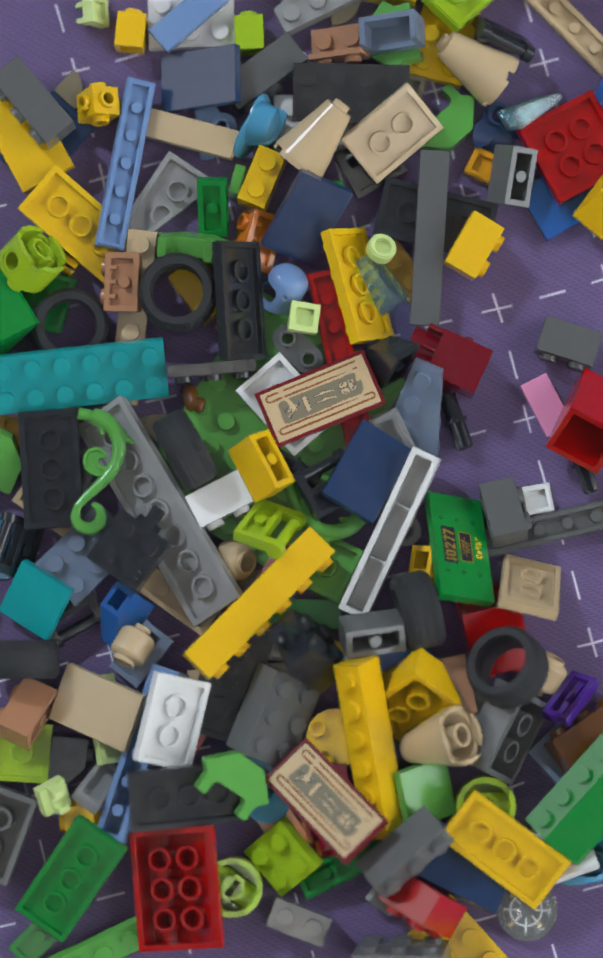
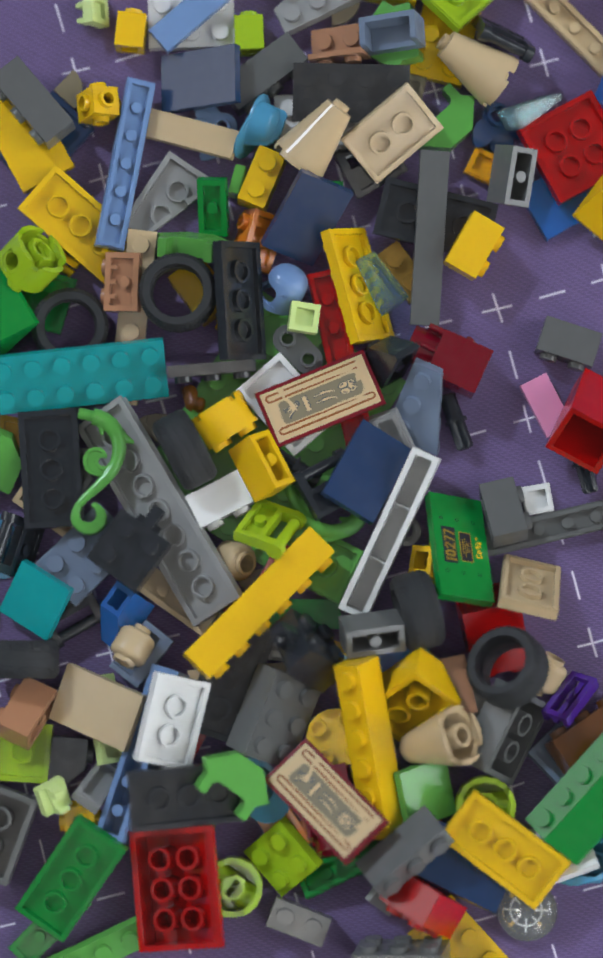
(225, 420): none -> yellow brick
(381, 248): yellowish green tile -> none

